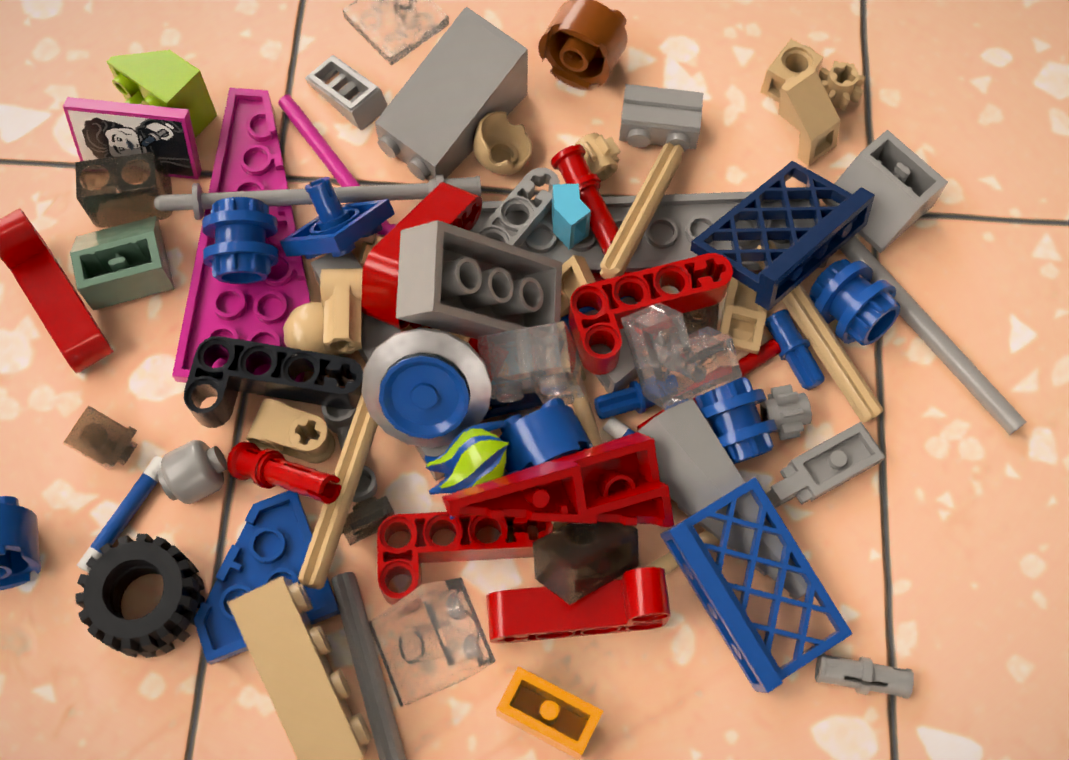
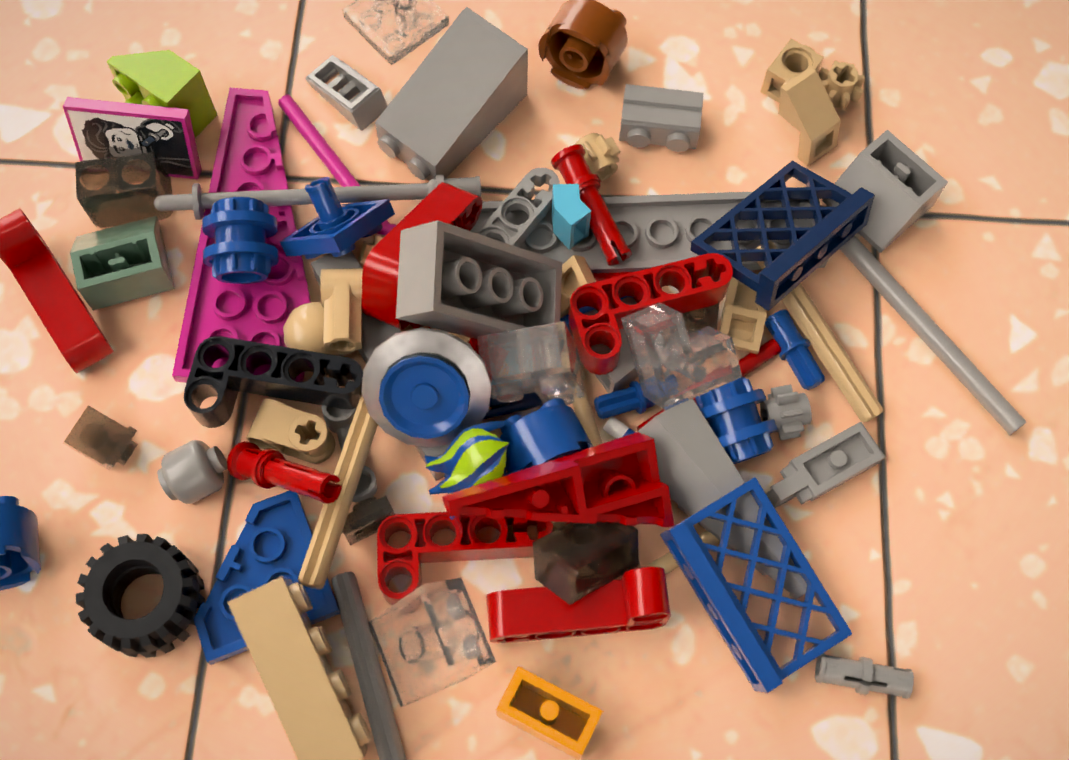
(123, 513): blue bar -> none
(501, 145): tan hair -> none
(641, 212): tan axle -> none
(861, 308): blue piece -> none

